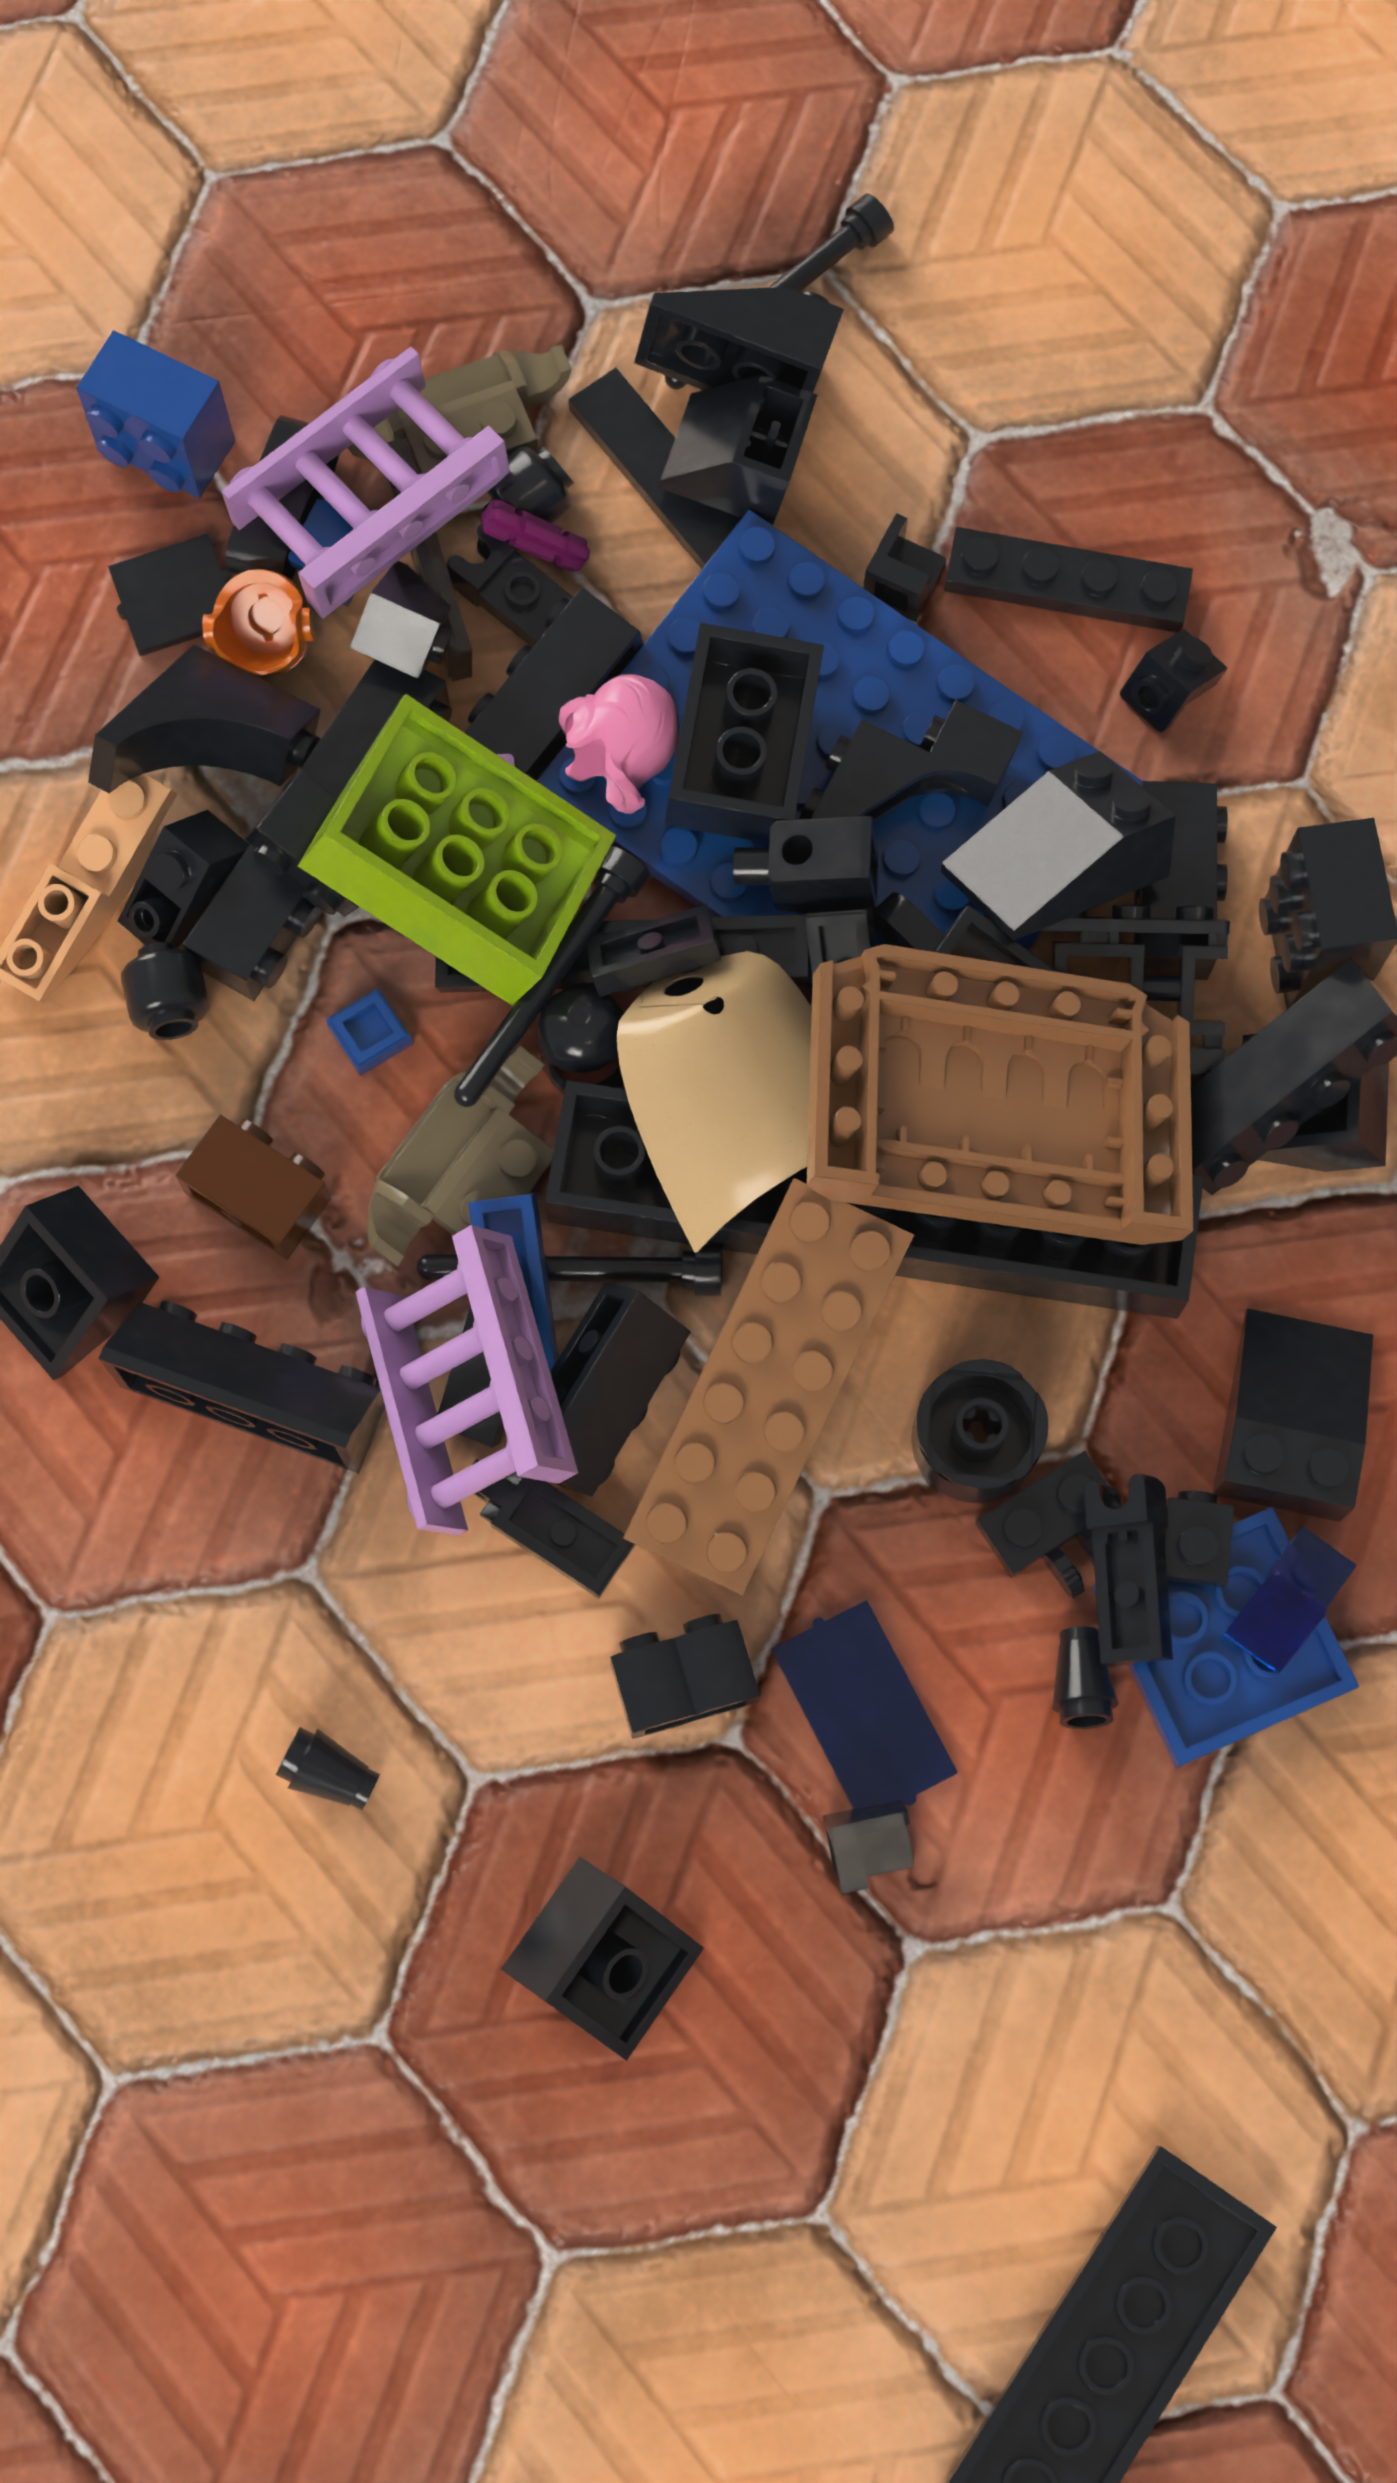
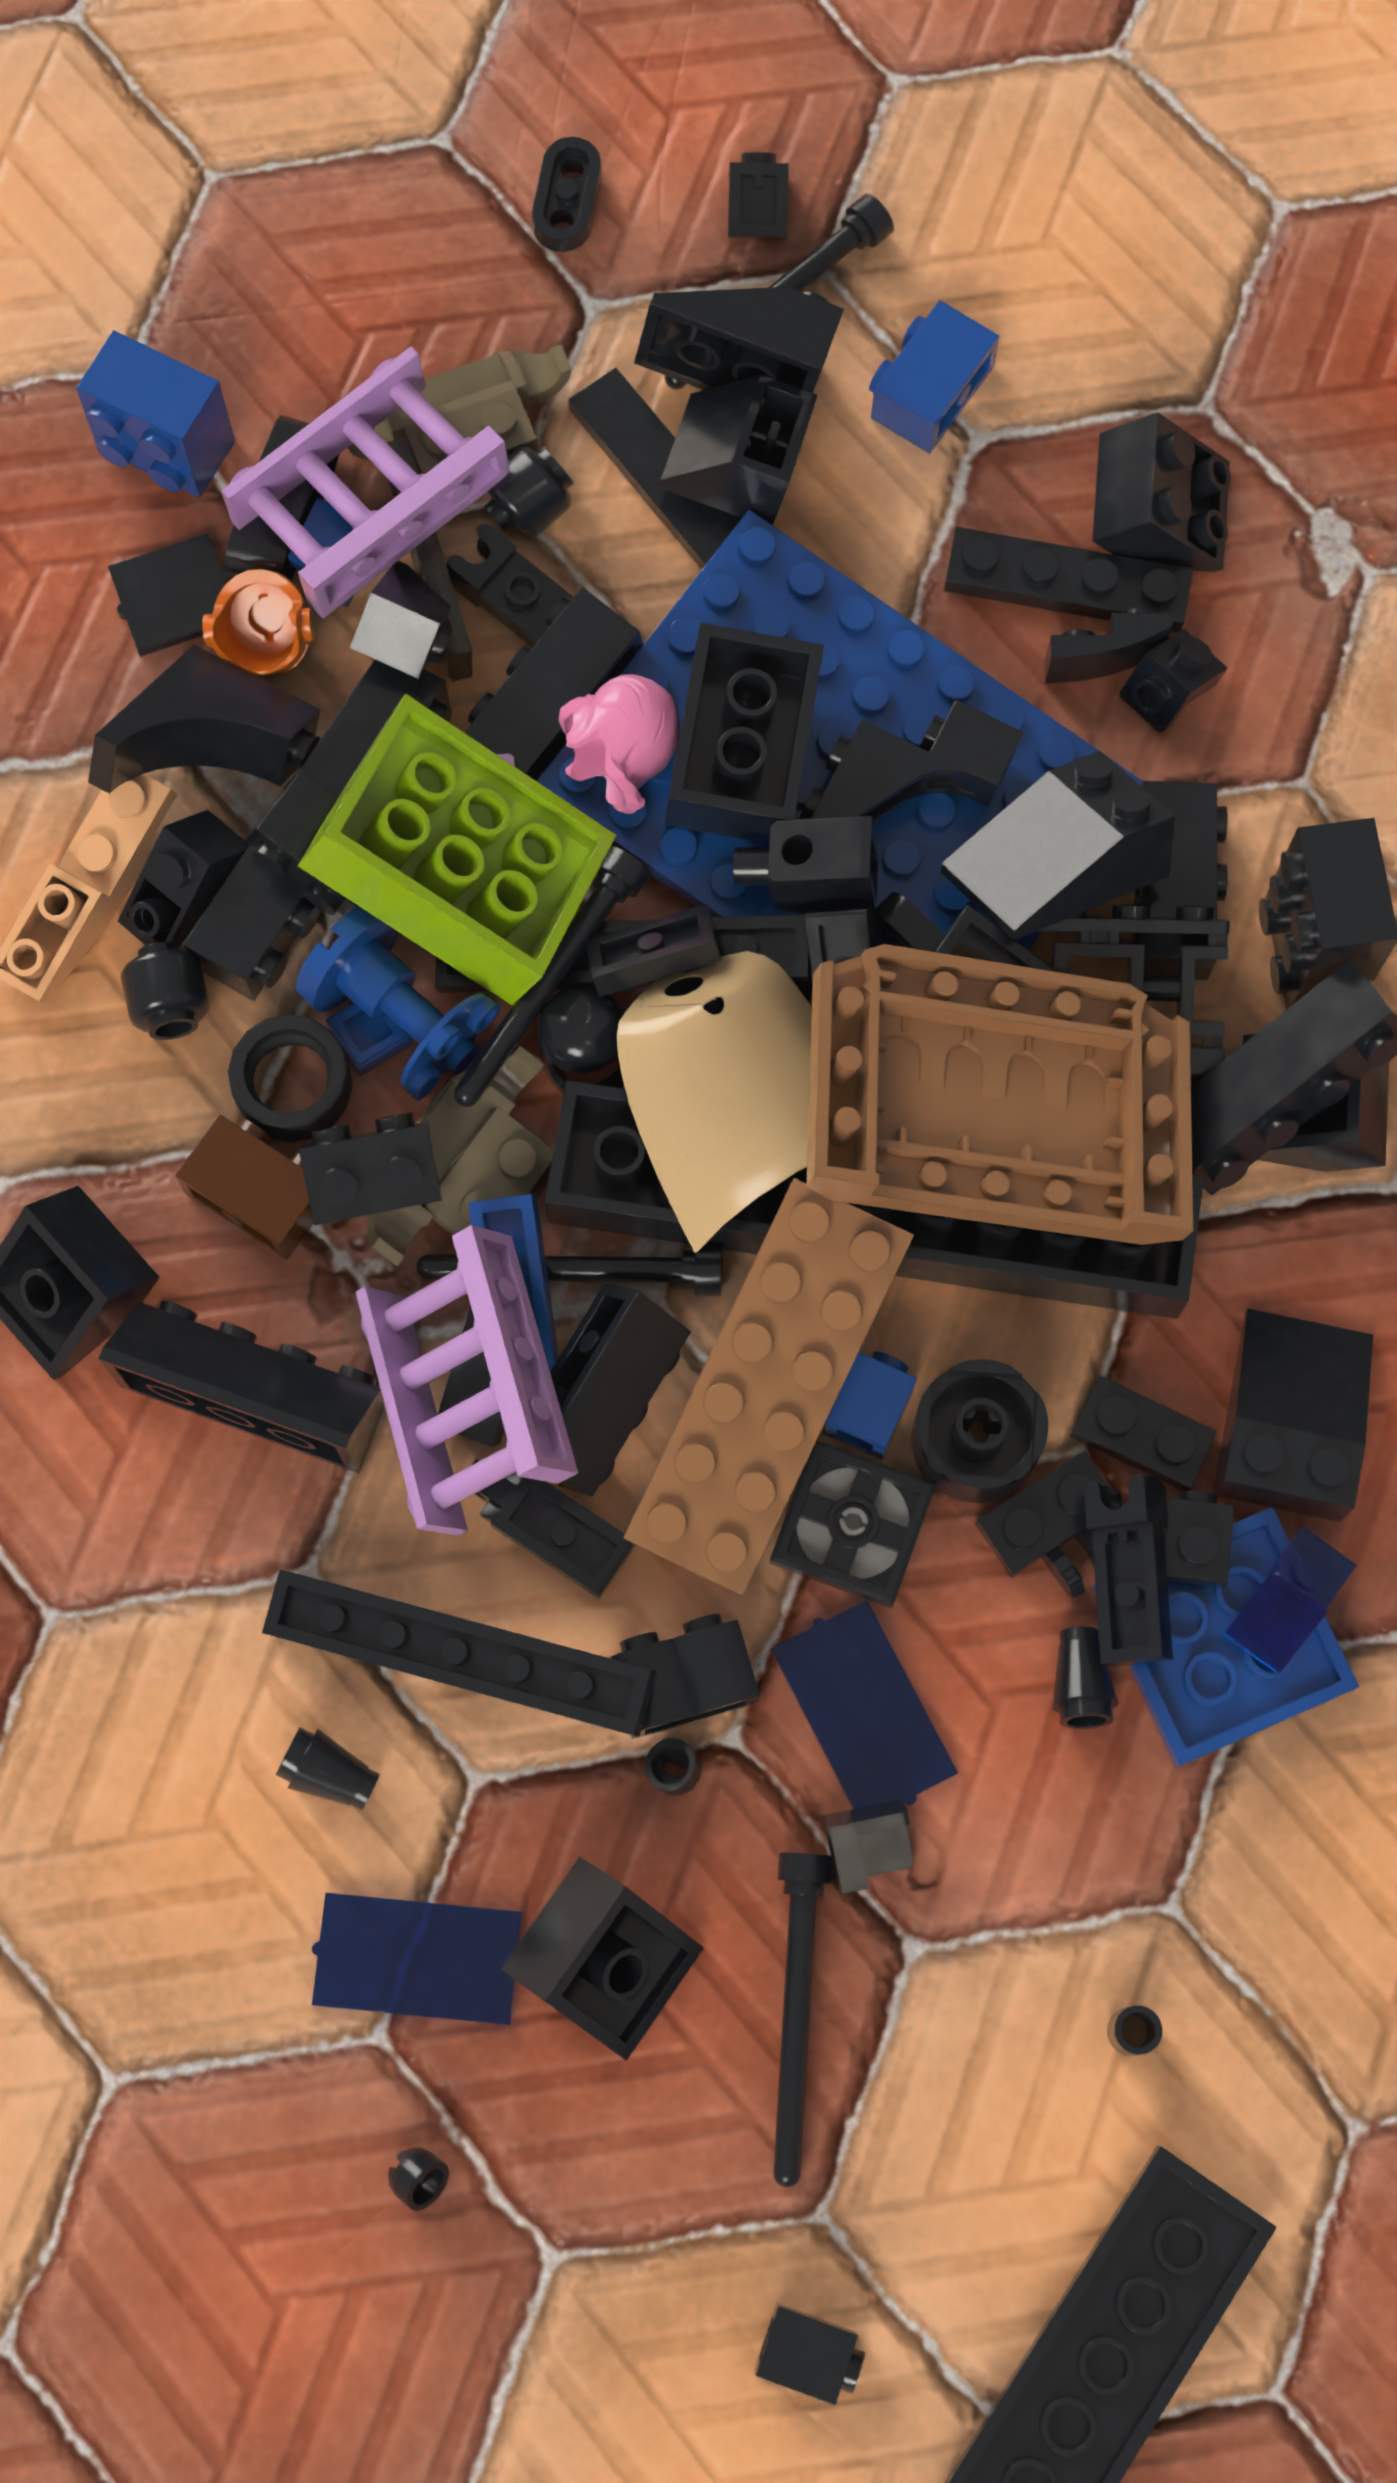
(283, 1032): none -> black tyre
(370, 1170): none -> black bracket
(381, 985): none -> blue piece
(415, 1958): none -> clear blue piece
(418, 2178): none -> black hinge
(460, 1652): none -> black plate
(535, 535): magenta axle -> none
(565, 198): none -> black plate
(680, 1754): none -> black hinge
(758, 197): none -> black bracket
(804, 1882): none -> black piece
(809, 2355): none -> black brick
(852, 1524): none -> black piece
(871, 1403): none -> blue brick
(903, 571): black panel -> none
(933, 375): none -> blue brick
(1087, 656): none -> black slope
(1143, 1434): none -> black plate
(1153, 2025): none -> black hinge
(1161, 495): none -> black slope

